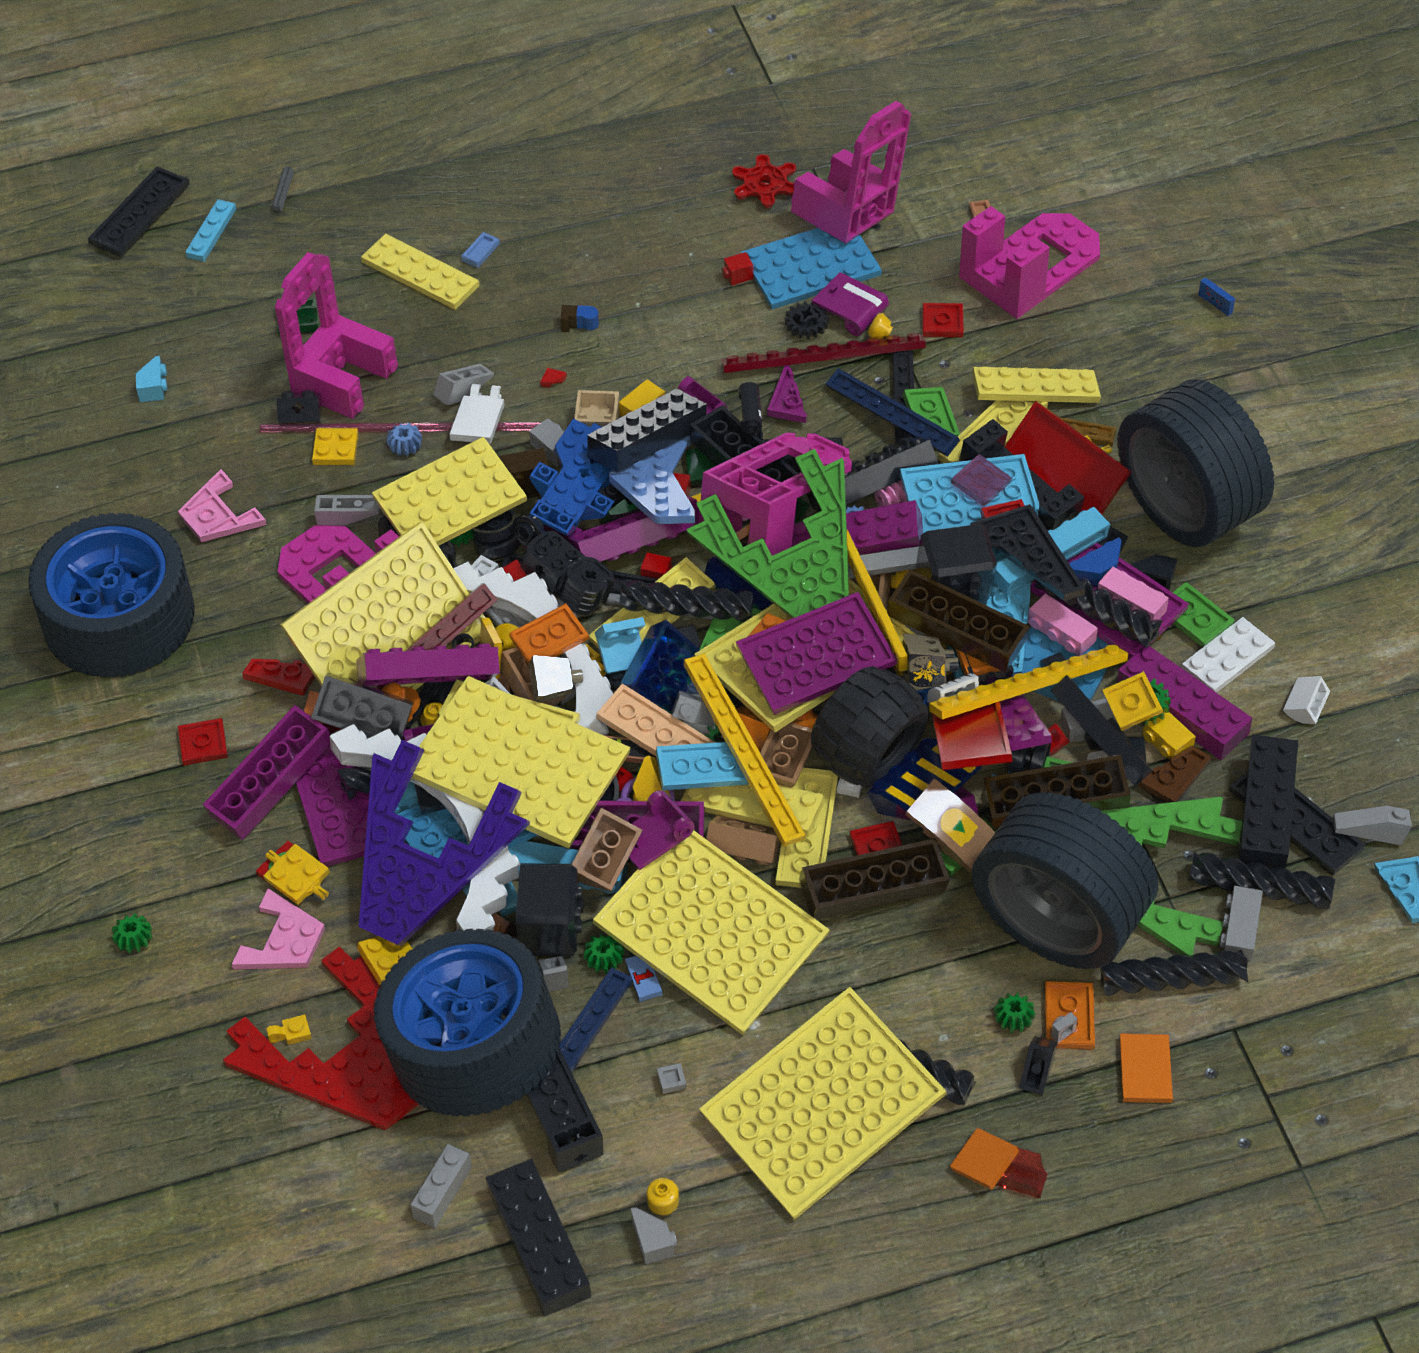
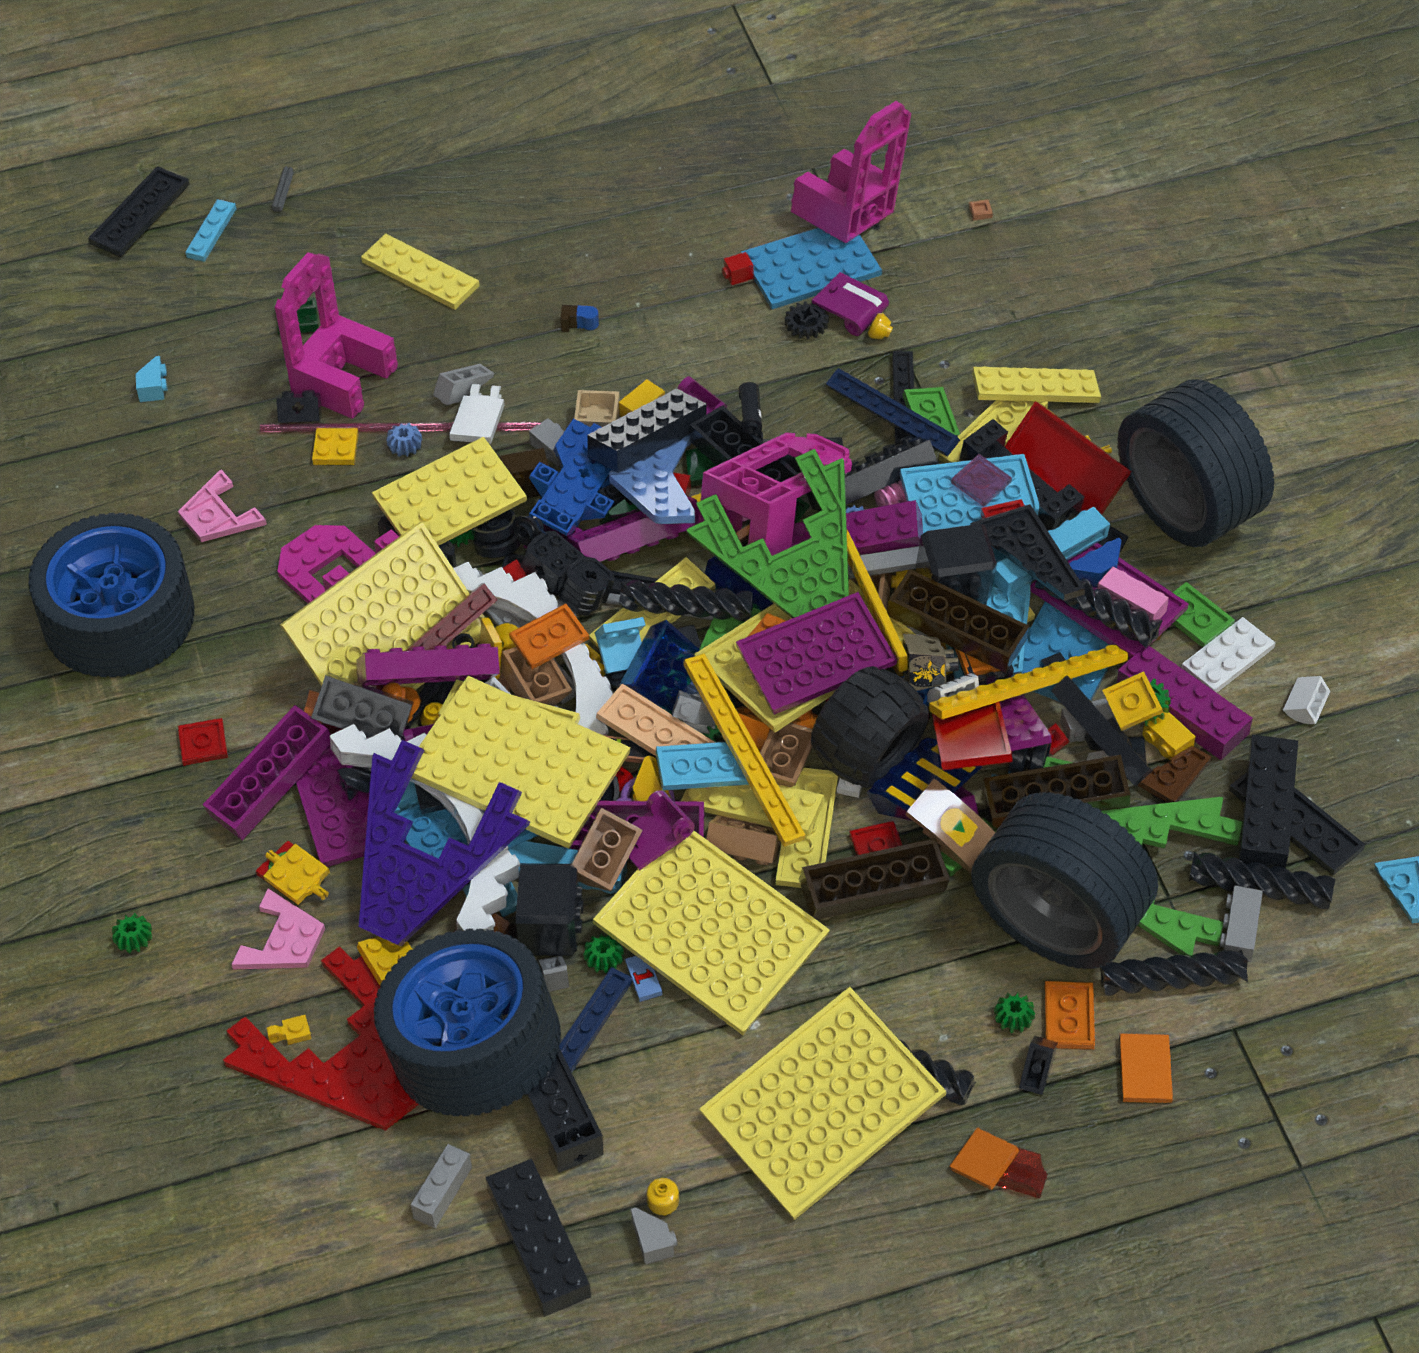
(289, 677): red wing -> none
(344, 509): light grey slope -> none
(480, 250): medium blue tile -> none
(484, 565): white plate -> none
(552, 377): red tile -> none
(552, 677): torso -> none
(655, 565): red brick -> none
(671, 1078): light grey plate -> none
(766, 172): red plate -> none
(786, 399): magenta wing -> none
(815, 353): dark red plate -> none
(943, 320): red tile -> none
(1016, 269): dark pink bracket -> none
(1062, 625): bright pink brick -> none
(1063, 1027): light grey plate -> none
(1098, 433): pearl gold tile -> none
(1158, 568): black slope -> none
(1216, 296): blue tile -> none
(1377, 823): light grey slope -> none

